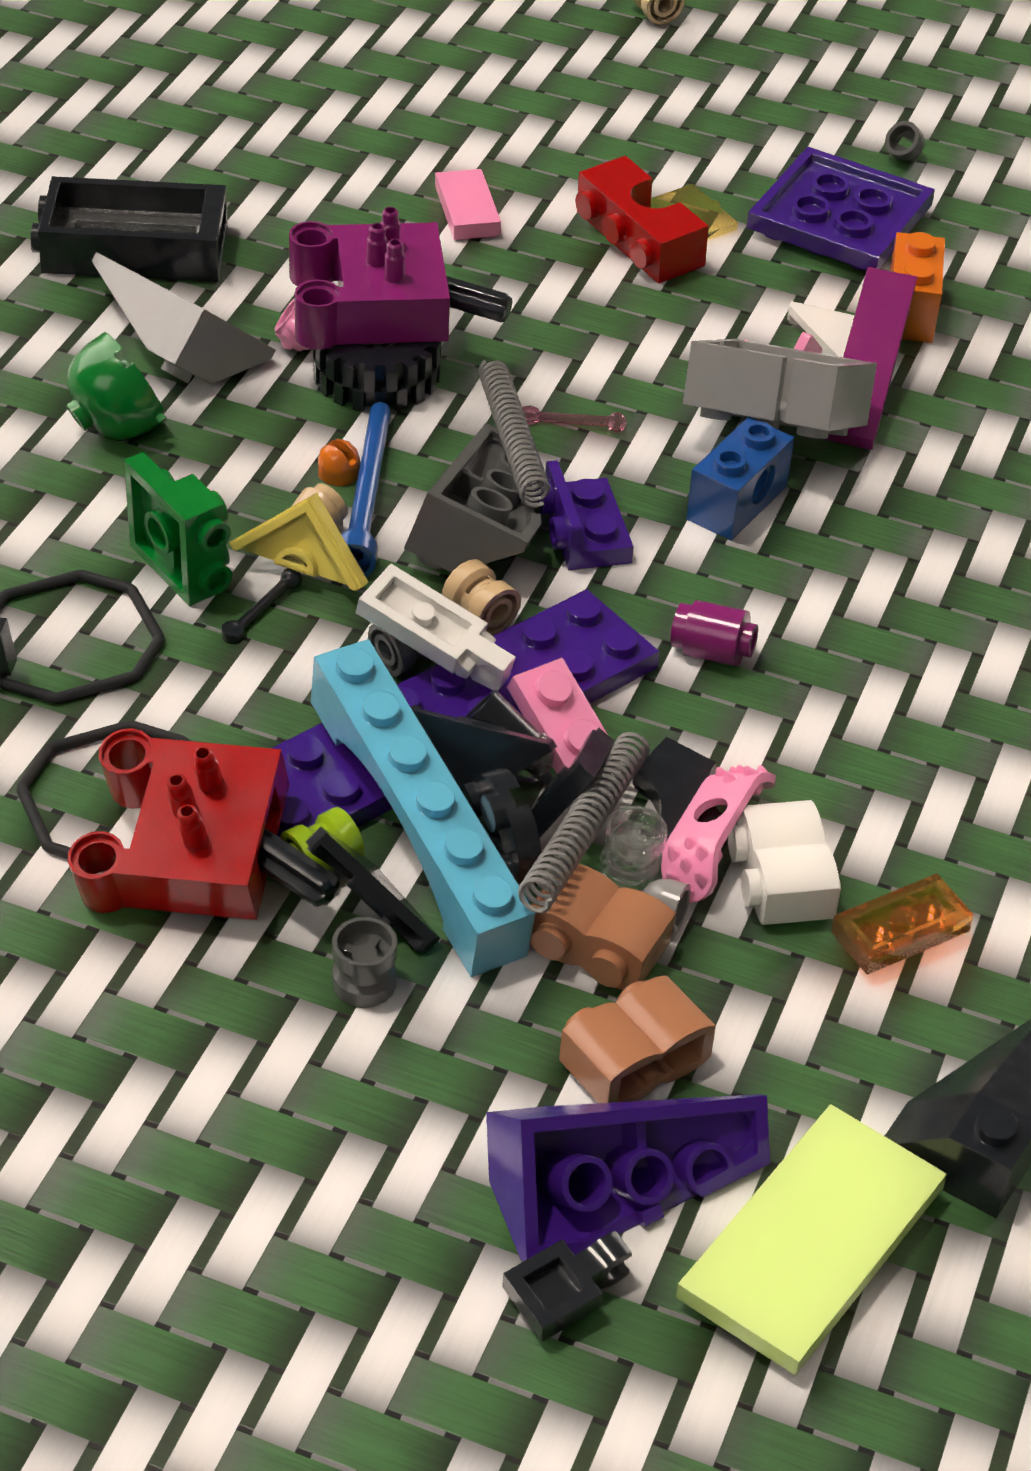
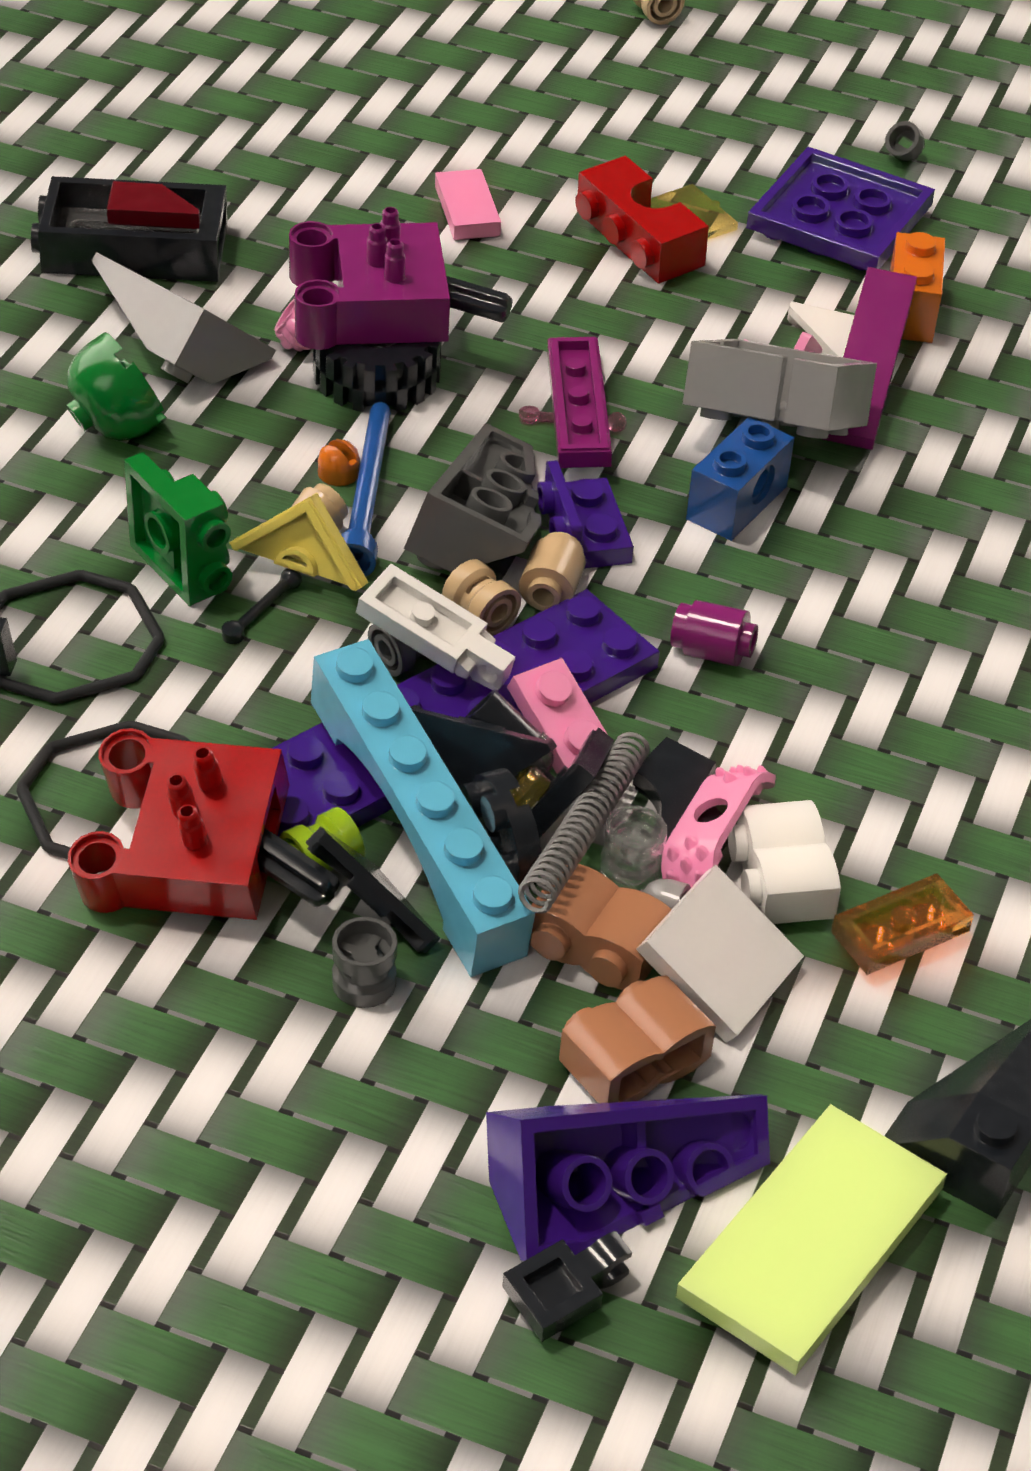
(149, 206): none -> dark red tile
(514, 432): light grey piece -> none
(532, 784): none -> clear yellow tile
(552, 570): none -> tan brick
(578, 402): none -> magenta tile
(721, 952): none -> white tile

